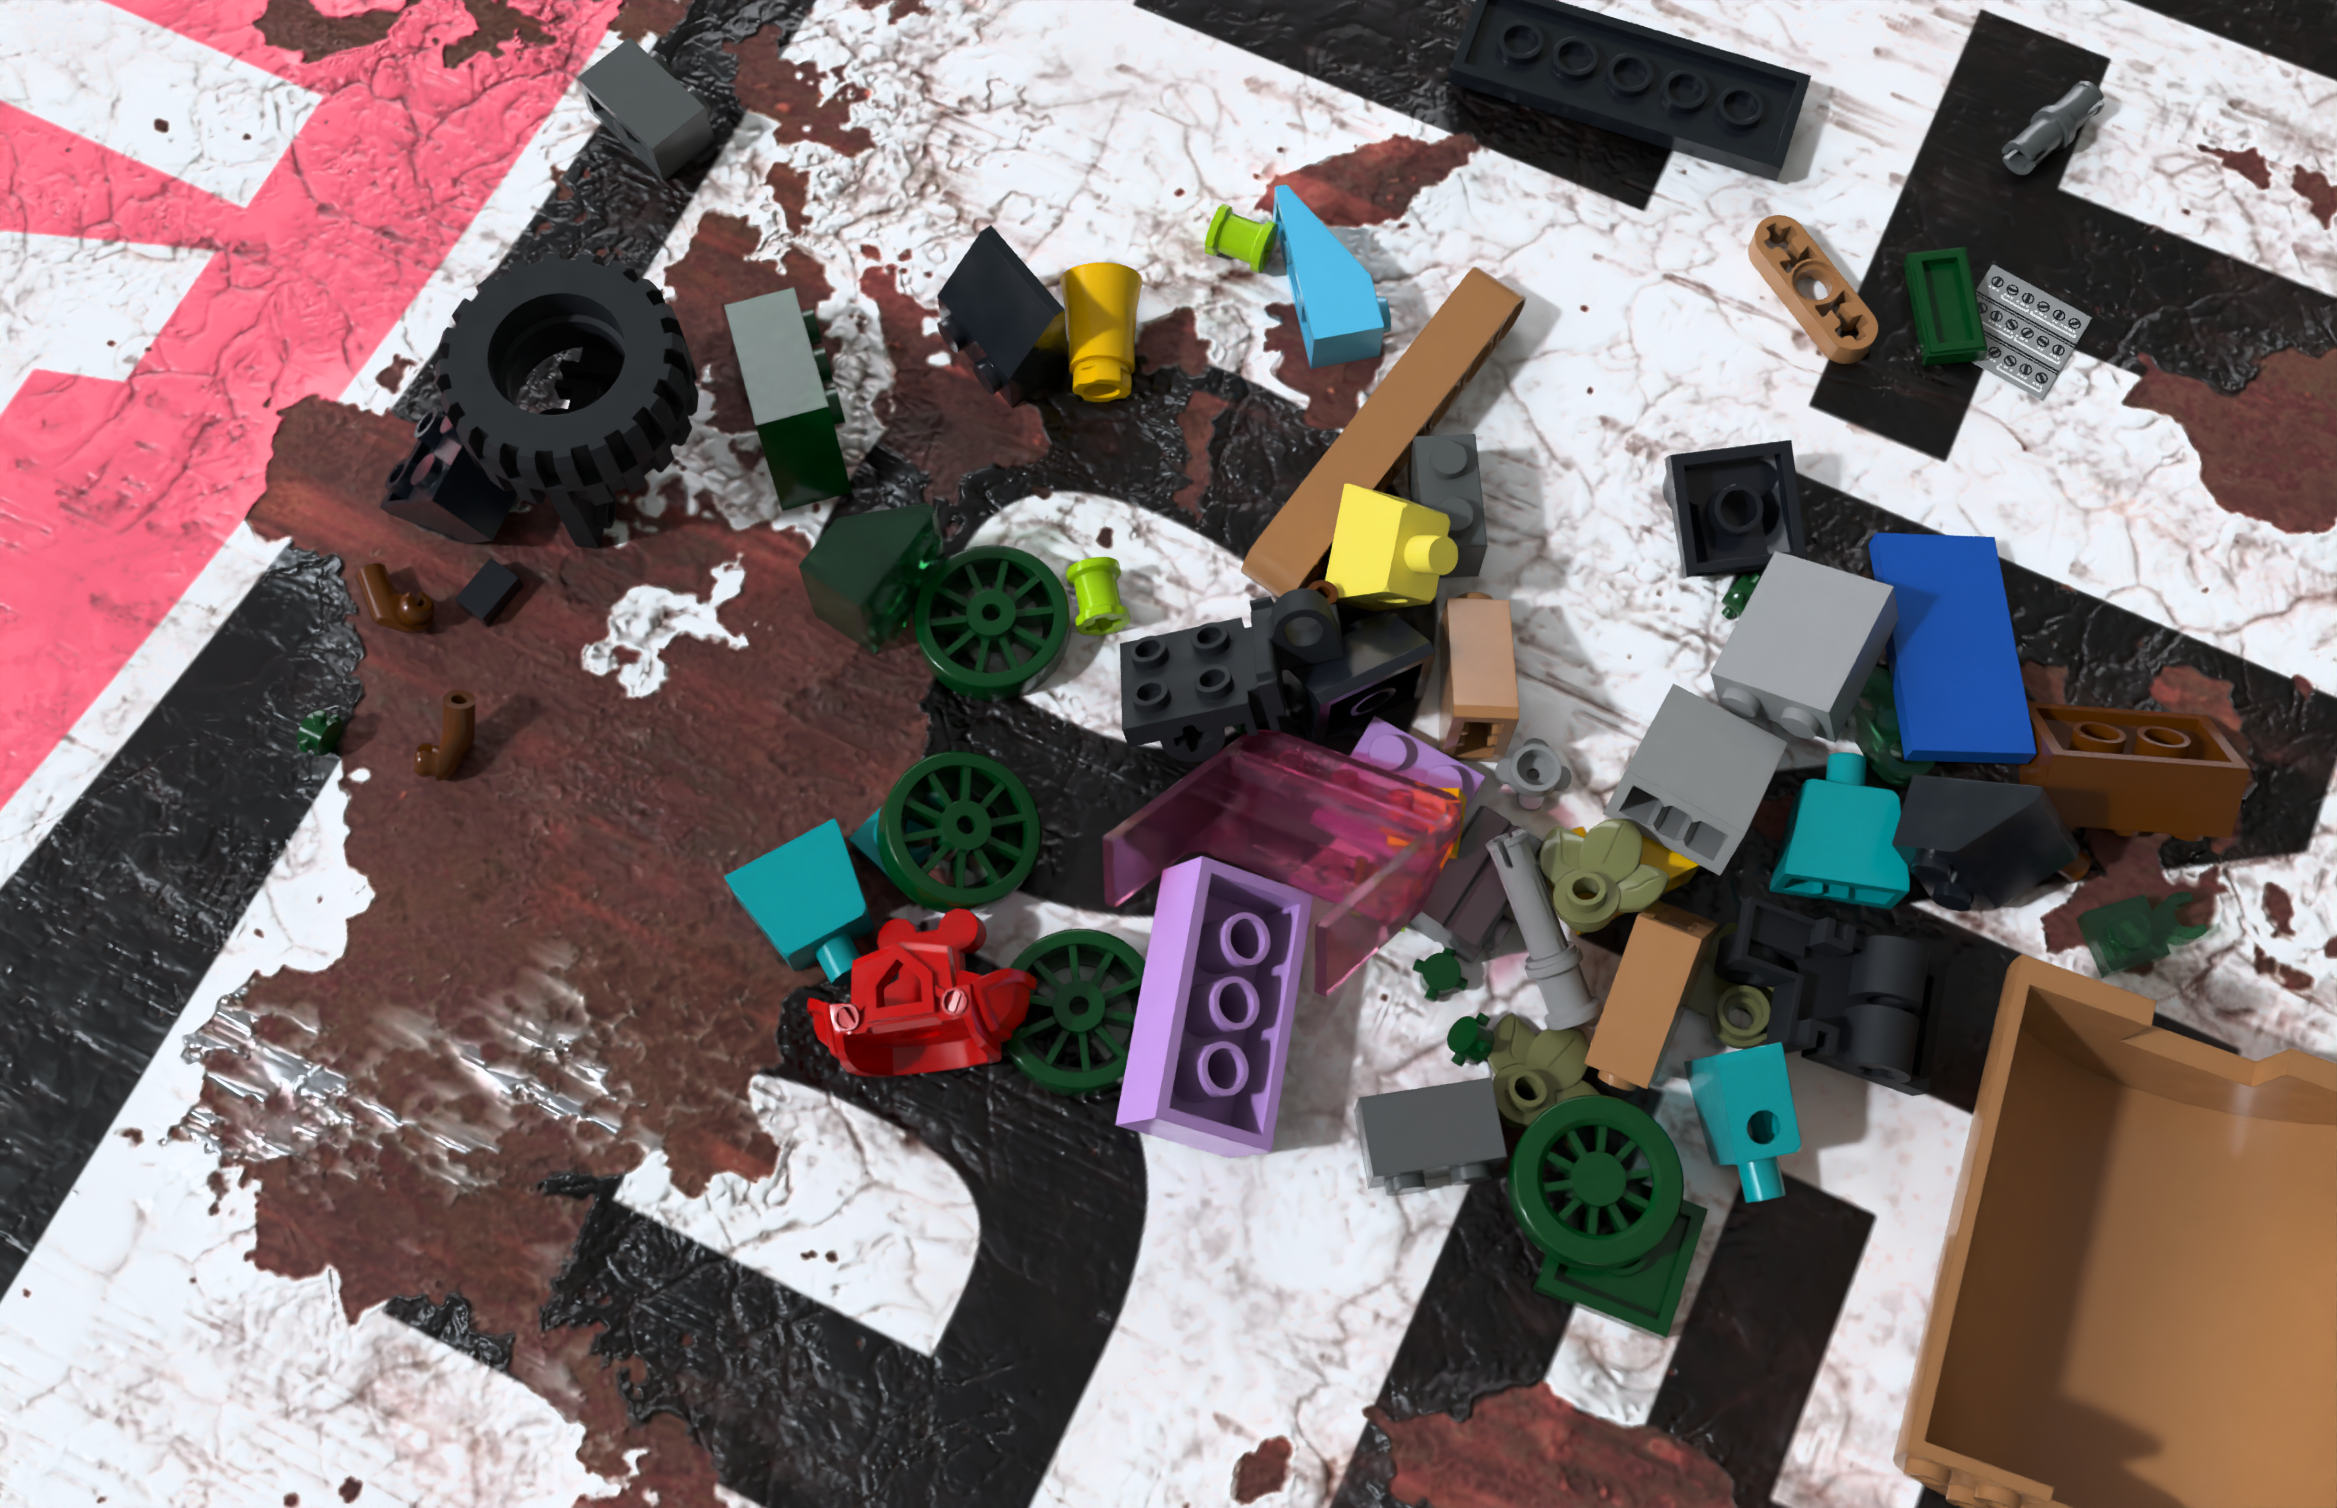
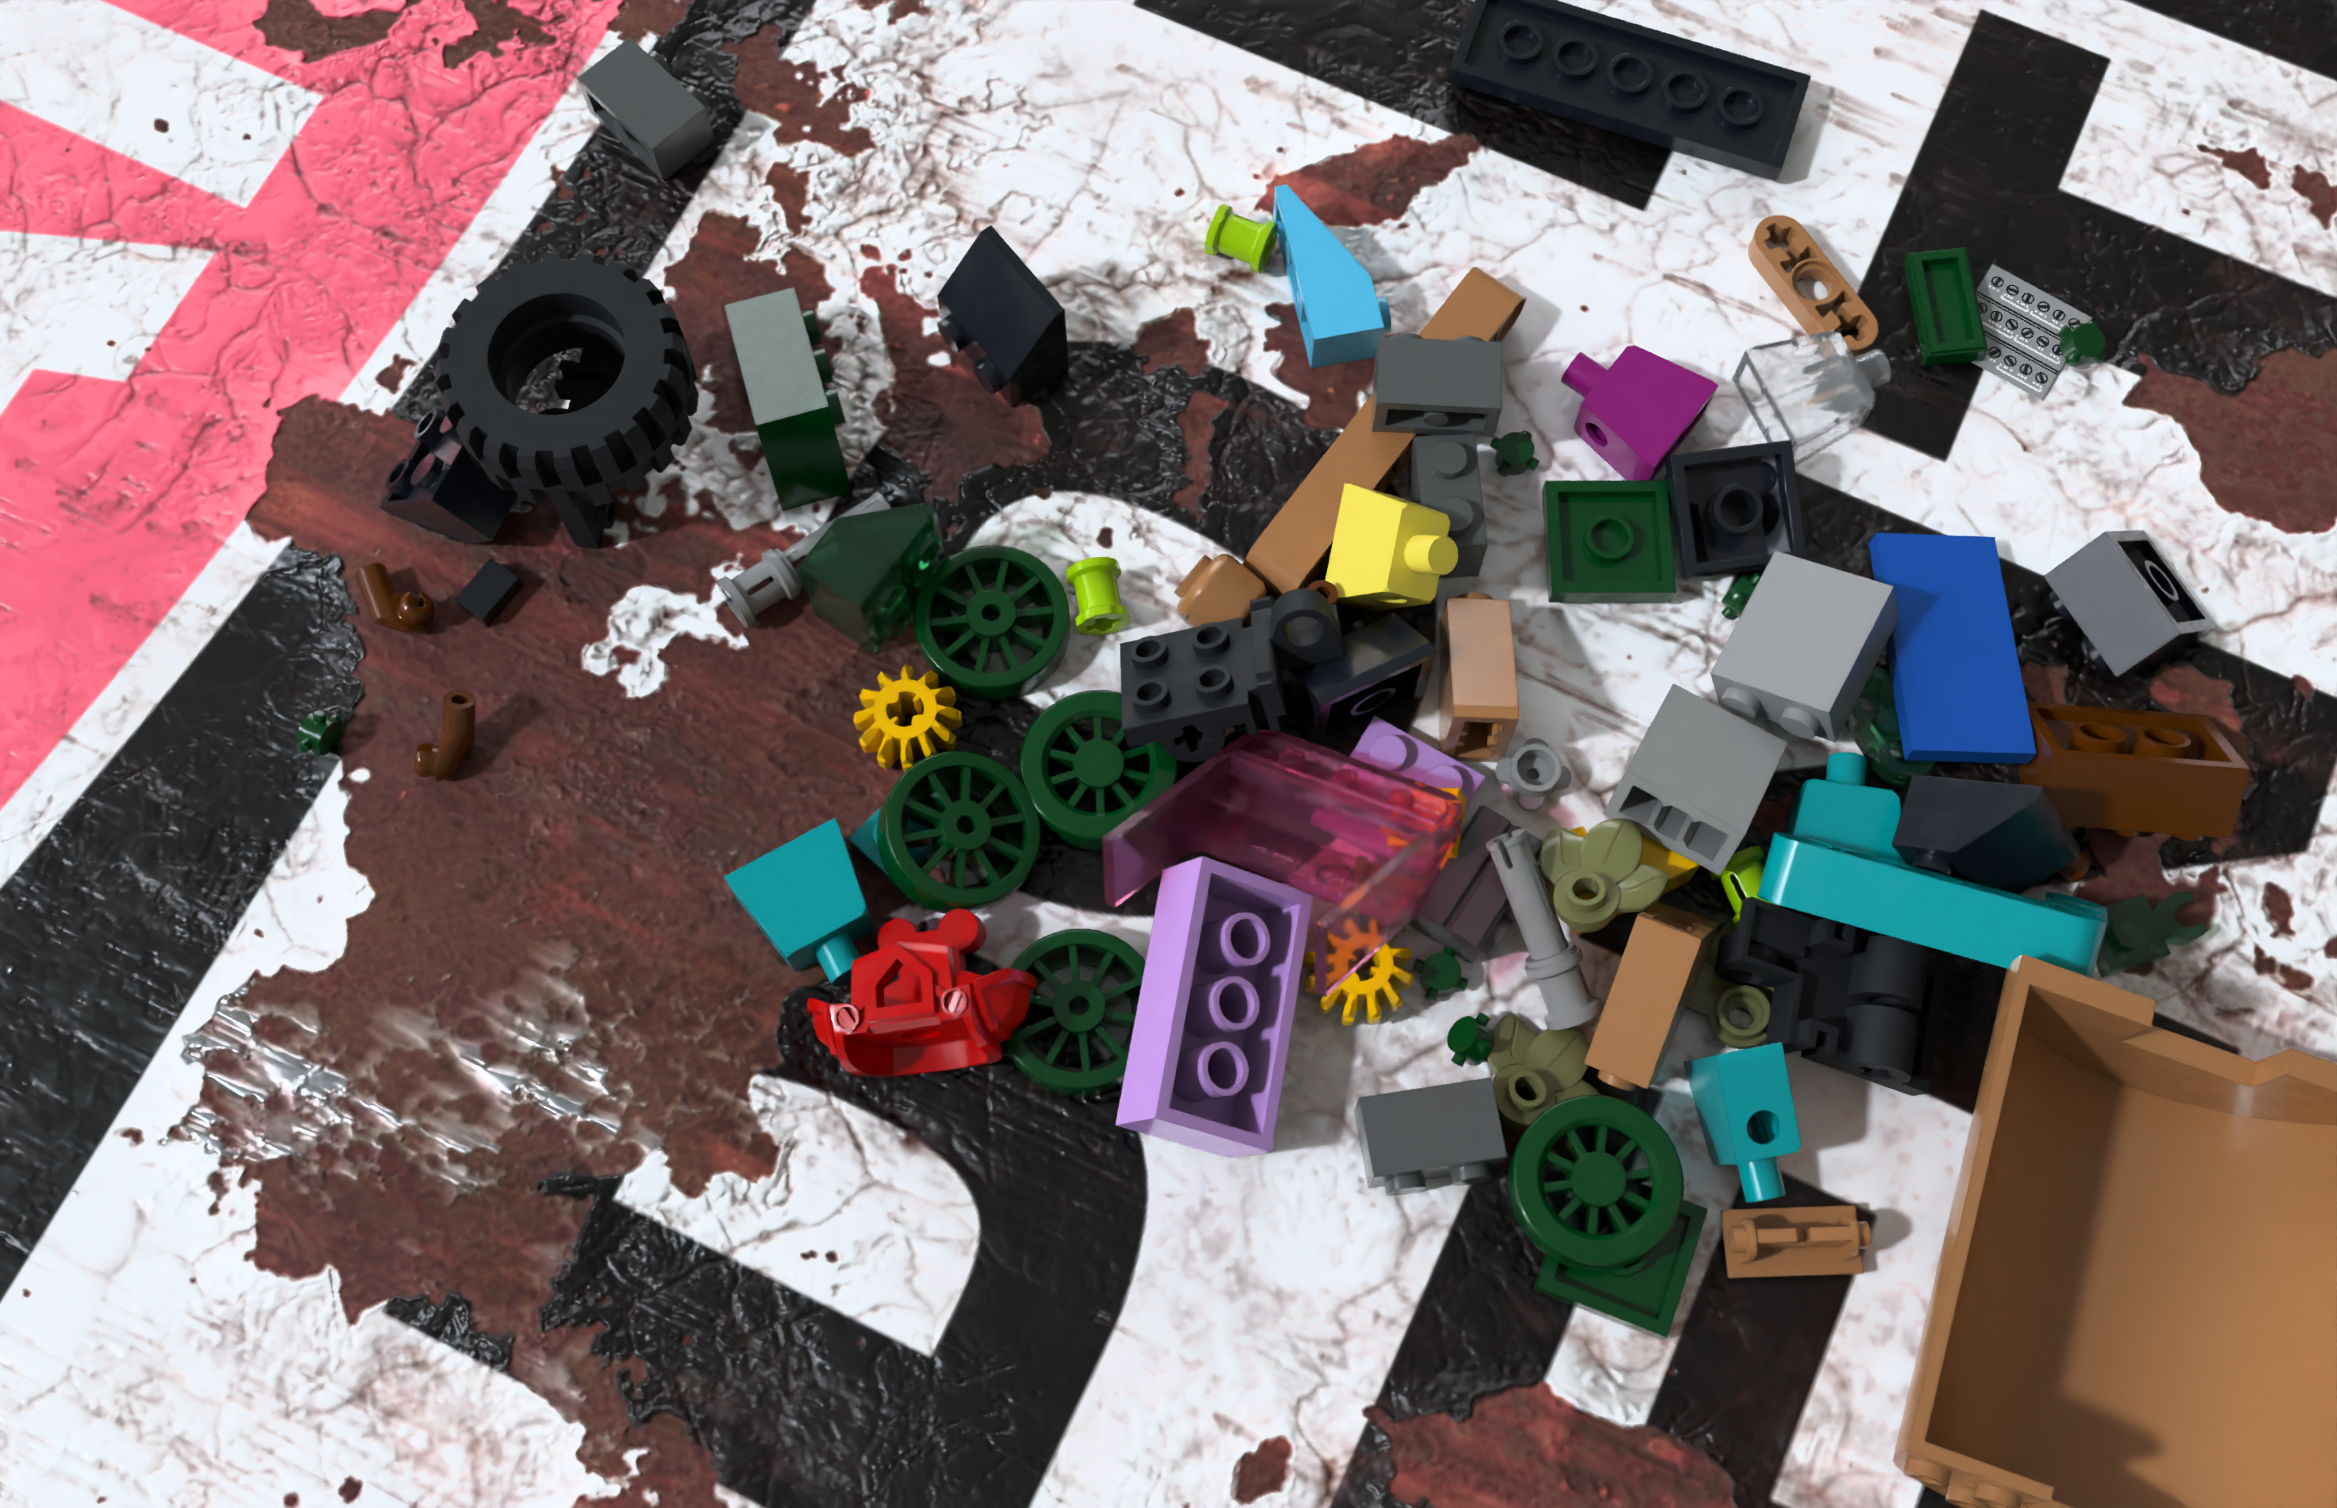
(778, 570): none -> light grey pin
(887, 711): none -> yellow gear
(1096, 769): none -> dark green wheel
(1101, 328): yellow plant -> none
(1218, 591): none -> medium nougat head
(1379, 988): none -> yellow gear
(1437, 385): none -> dark grey brick
(1514, 453): none -> dark green piece
(1608, 541): none -> dark green plate
(1637, 408): none -> magenta torso
(1742, 878): none -> lime bush
(1794, 1241): none -> medium nougat hinge
(1809, 389): none -> clear torso
(1931, 906): none -> teal beam
(2053, 128): dark grey pin -> none
(2082, 344): none -> dark green piece
(2126, 602): none -> slope

